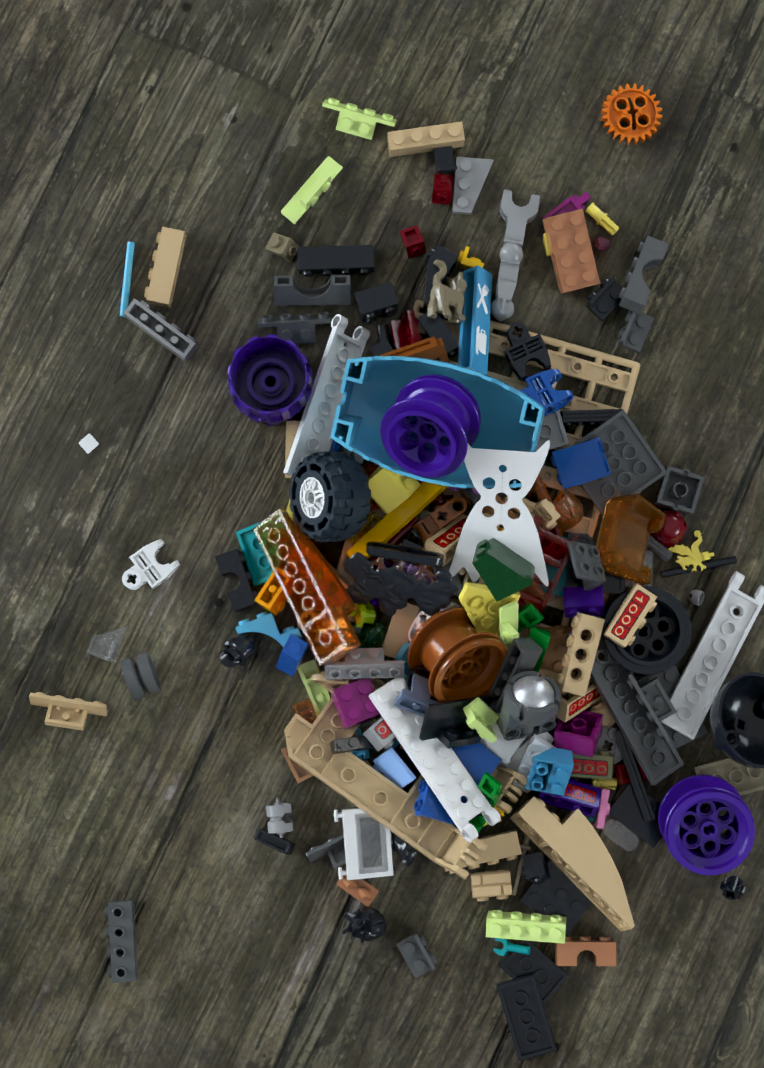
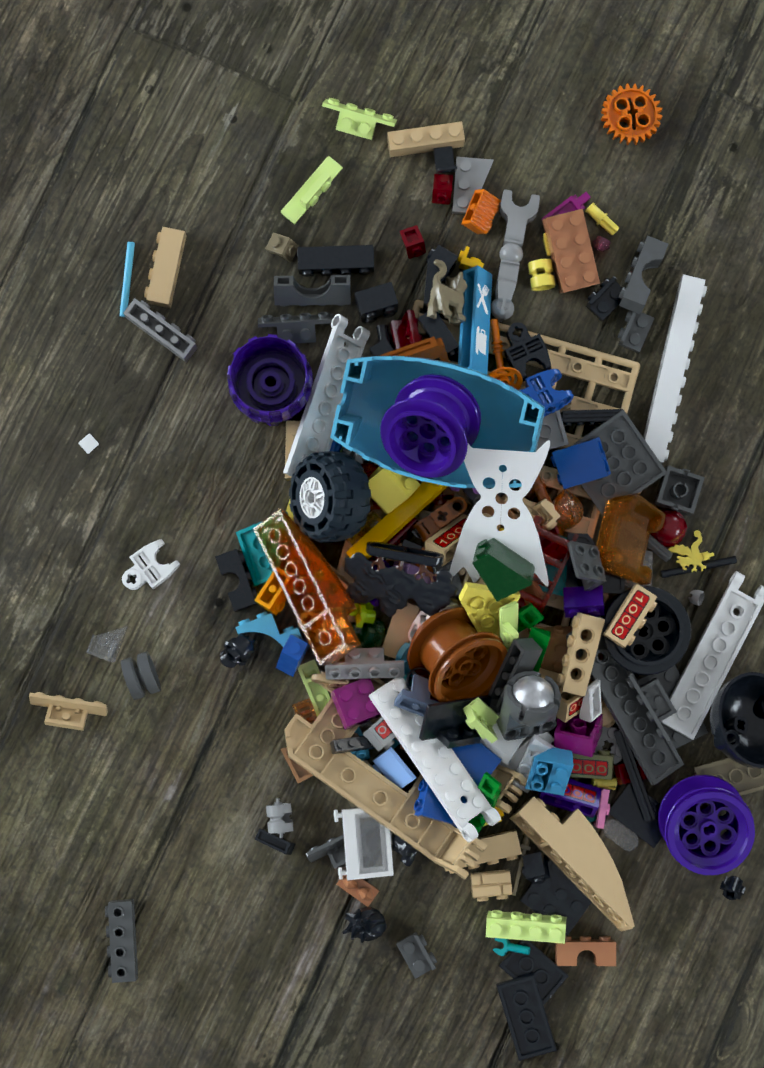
(481, 212): none -> orange brick
(500, 373): none -> orange dish
(541, 281): none -> light yellow wheel
(591, 703): none -> white slope
(673, 364): none -> white brick

